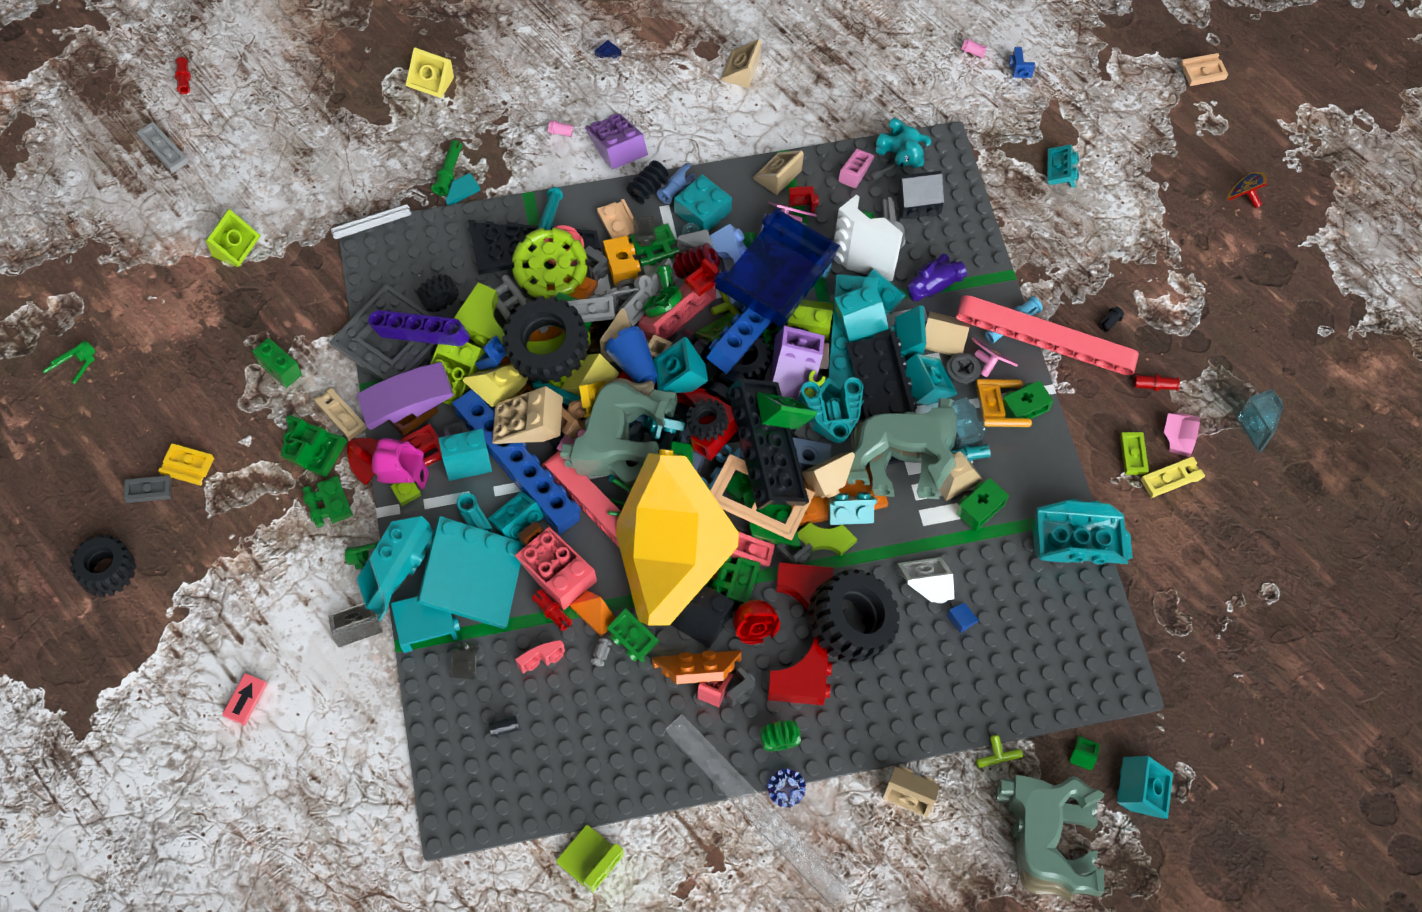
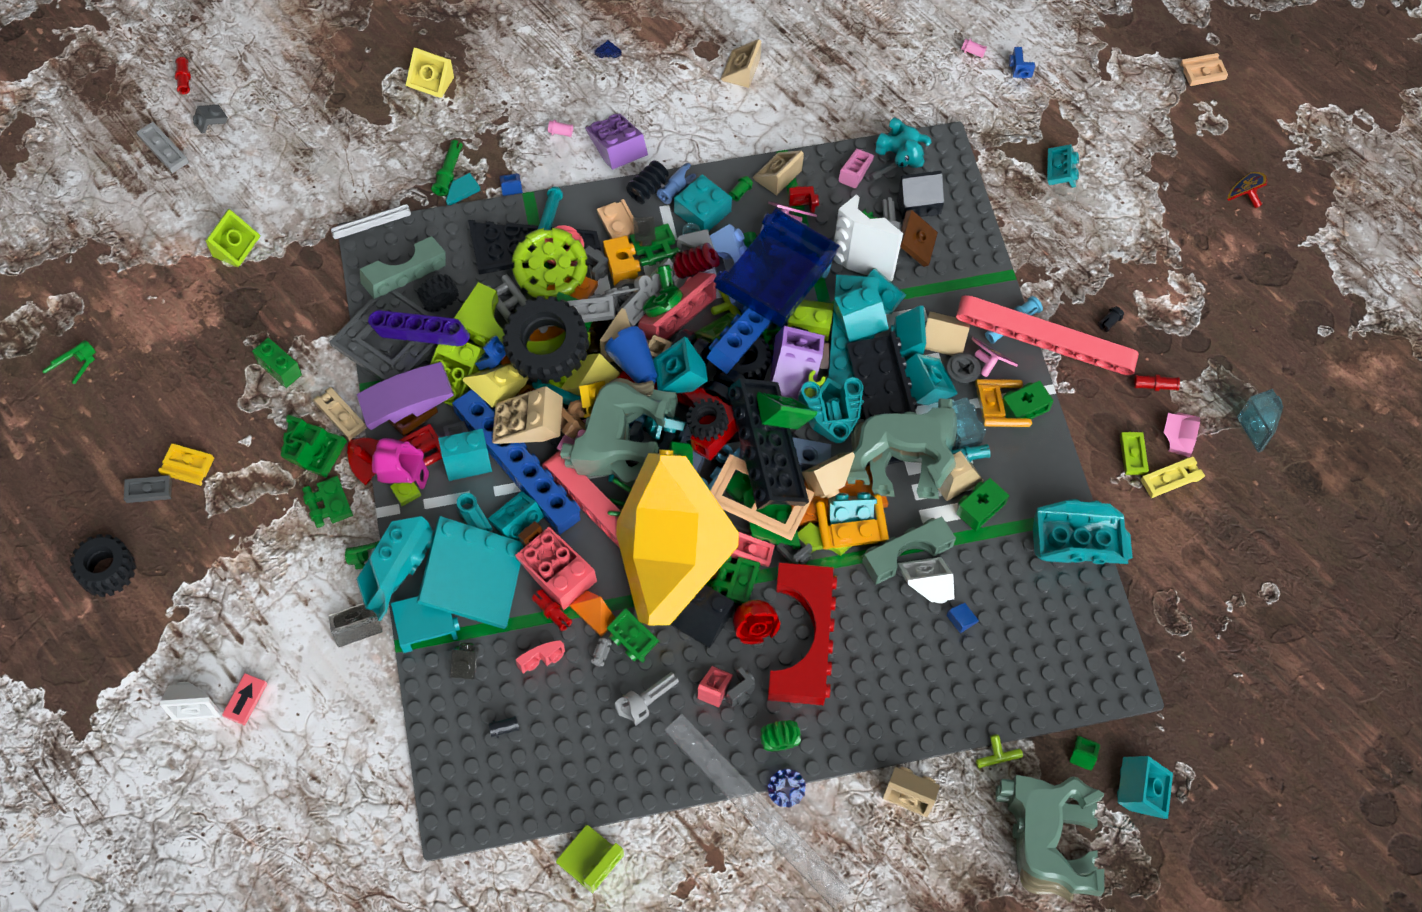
(187, 702): none -> white slope
(208, 115): none -> dark grey bracket
(383, 278): none -> sand green arch
(511, 184): none -> blue slope
(636, 704): none -> light grey piece
(697, 667): orange wing -> none
(703, 278): red bracket -> none
(744, 184): none -> green pin
(855, 532): none -> light orange plate
(874, 603): black tyre -> none
(918, 238): none -> reddish brown plate
(931, 537): none -> sand green arch
(935, 277): dark purple animal -> none

